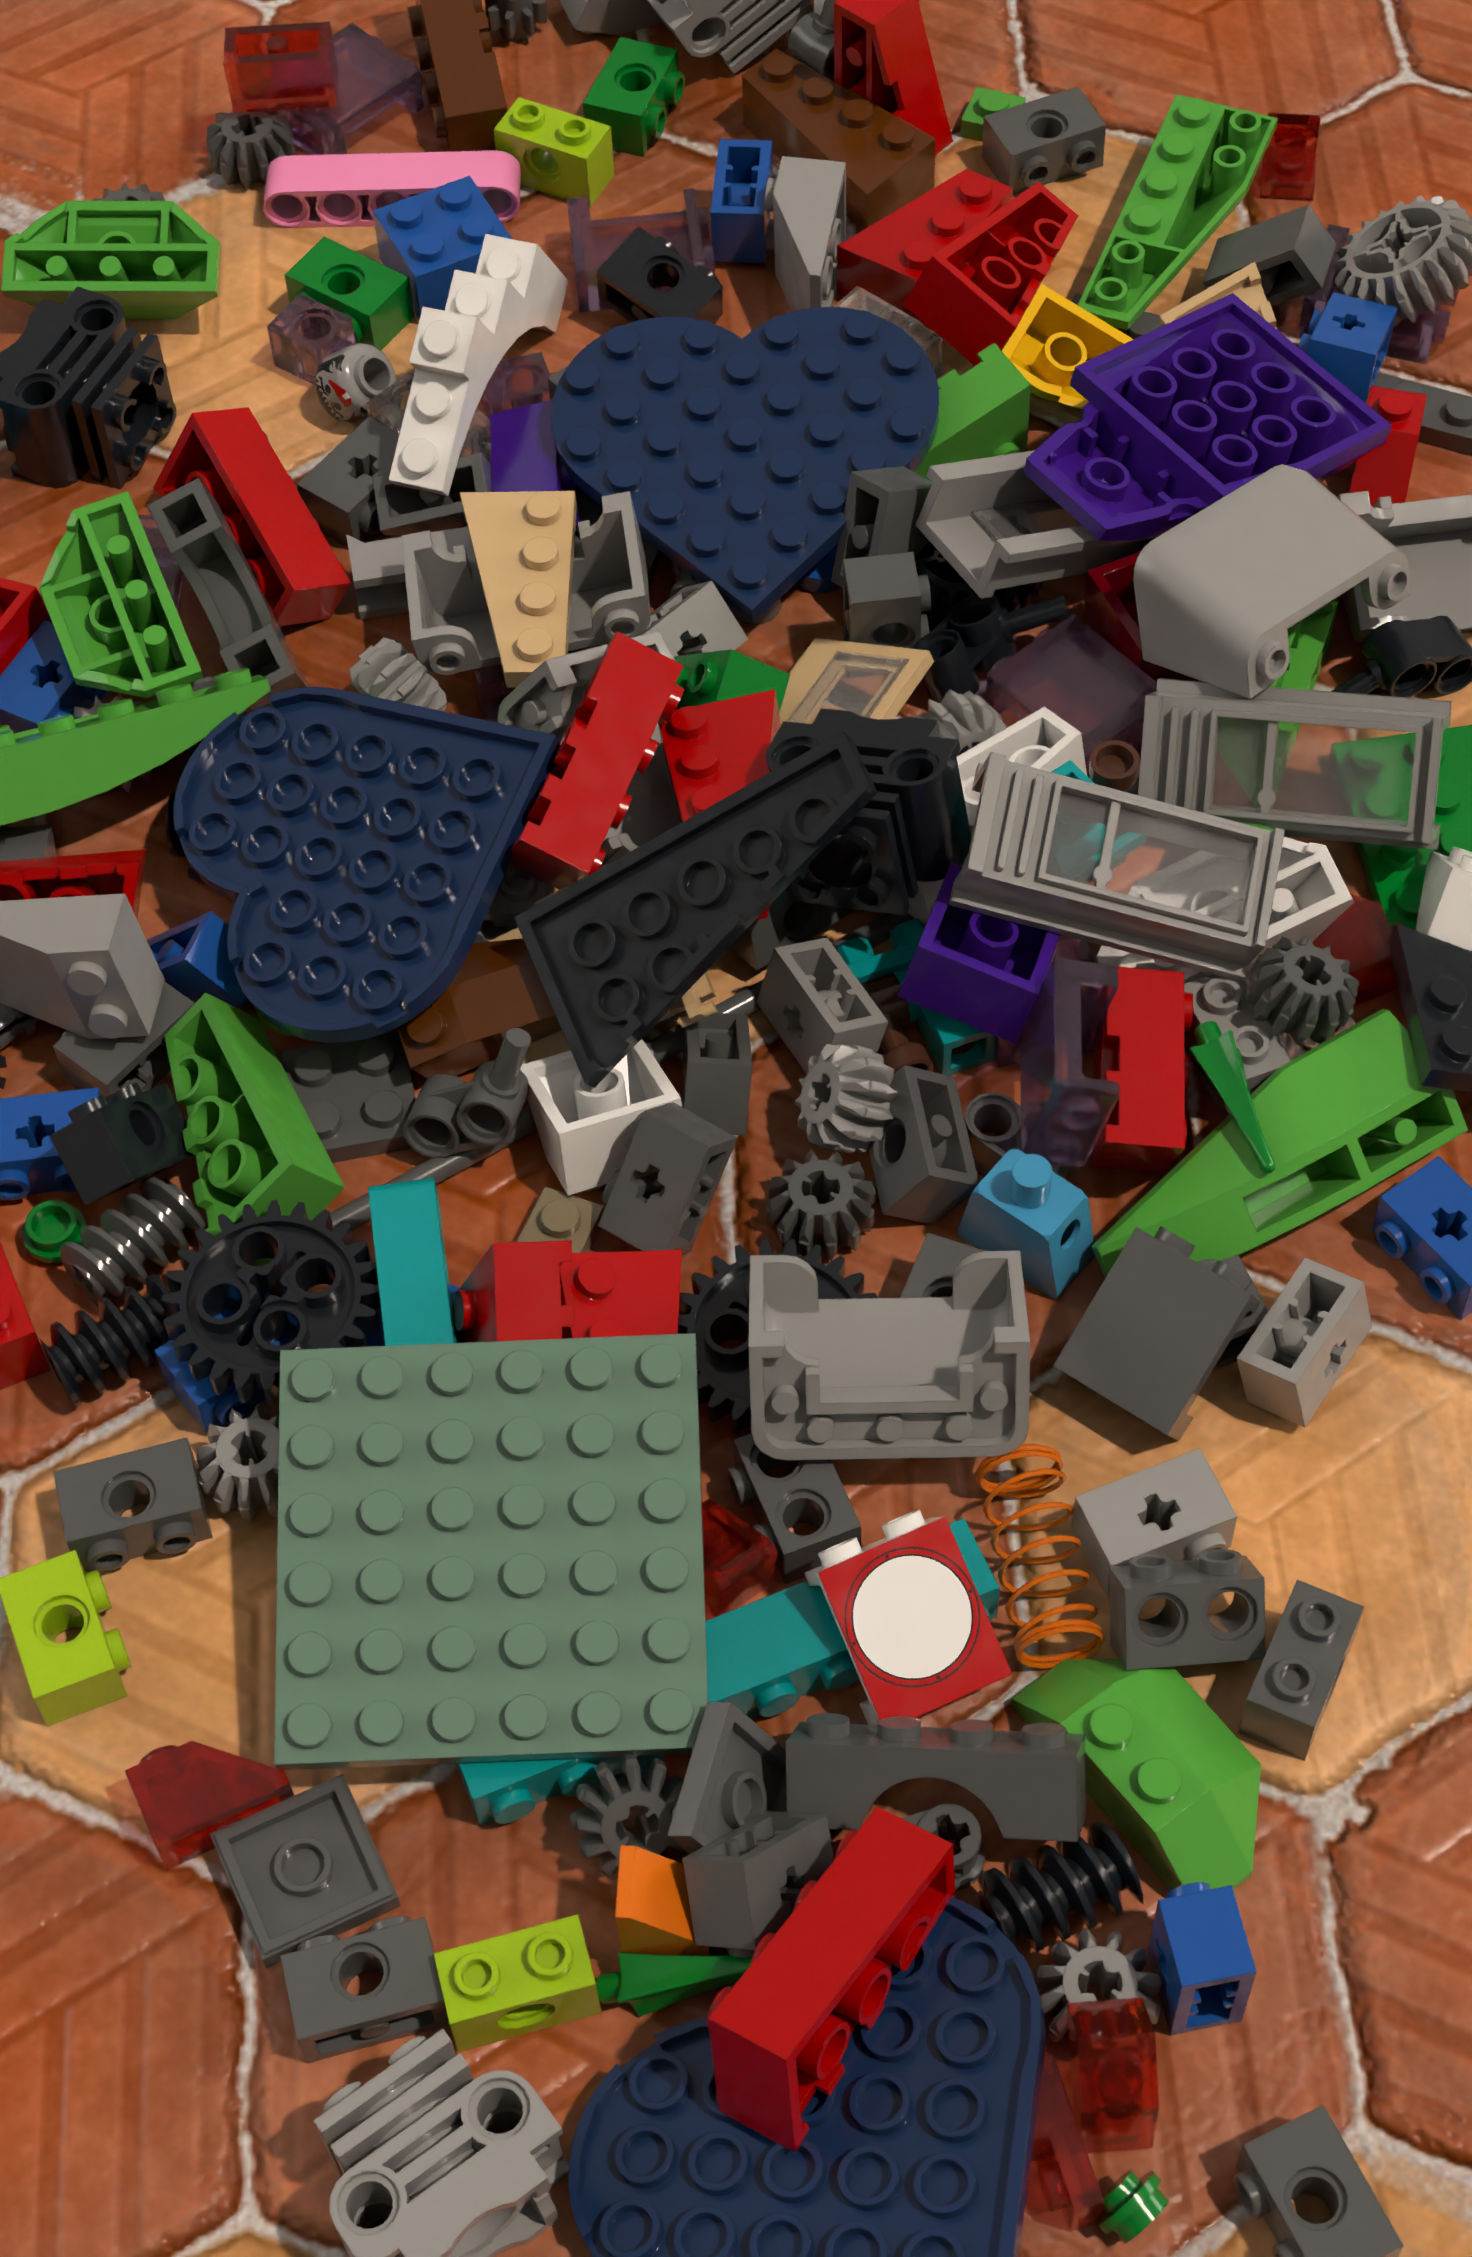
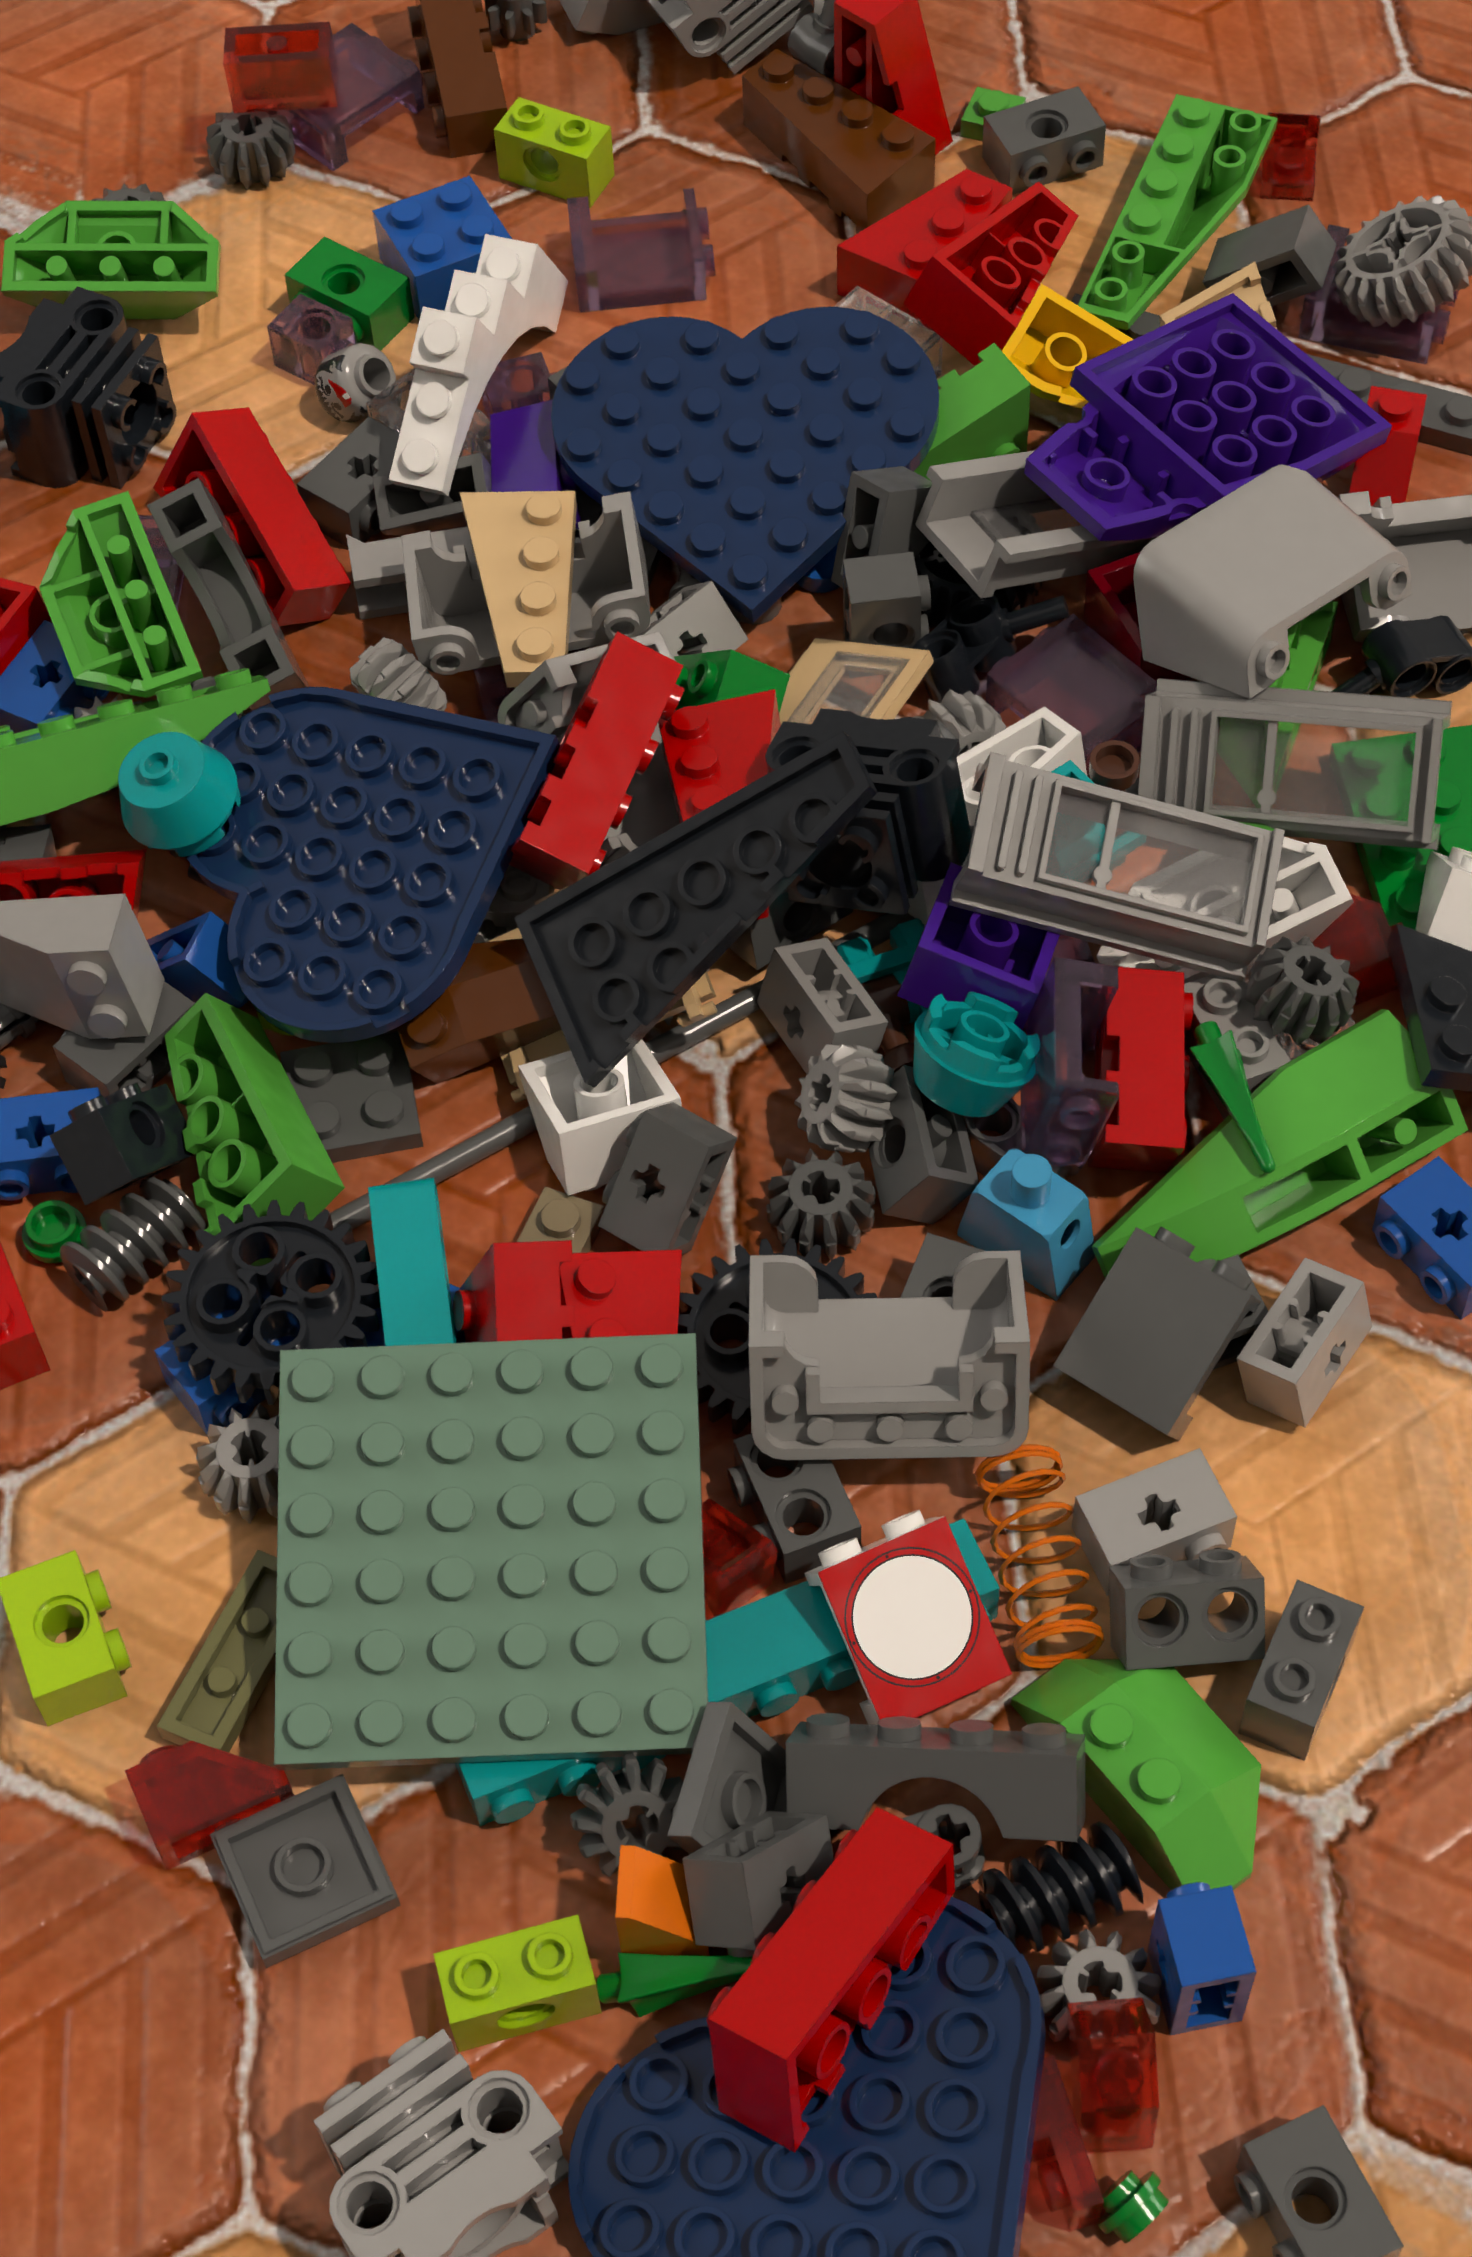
(100, 1491): dark grey brick -> none
(110, 1340): black piece -> none
(176, 793): none -> teal cone
(230, 1666): none -> olive plate
(337, 2022): dark grey brick -> none
(348, 187): bright pink beam -> none
(475, 1114): dark grey beam -> none
(635, 93): green brick -> none
(648, 262): black brick -> none
(718, 1070): dark grey slope -> none
(739, 200): blue brick -> none
(807, 228): light grey slope -> none
(972, 1054): none -> teal cone
(1350, 340): blue brick -> none

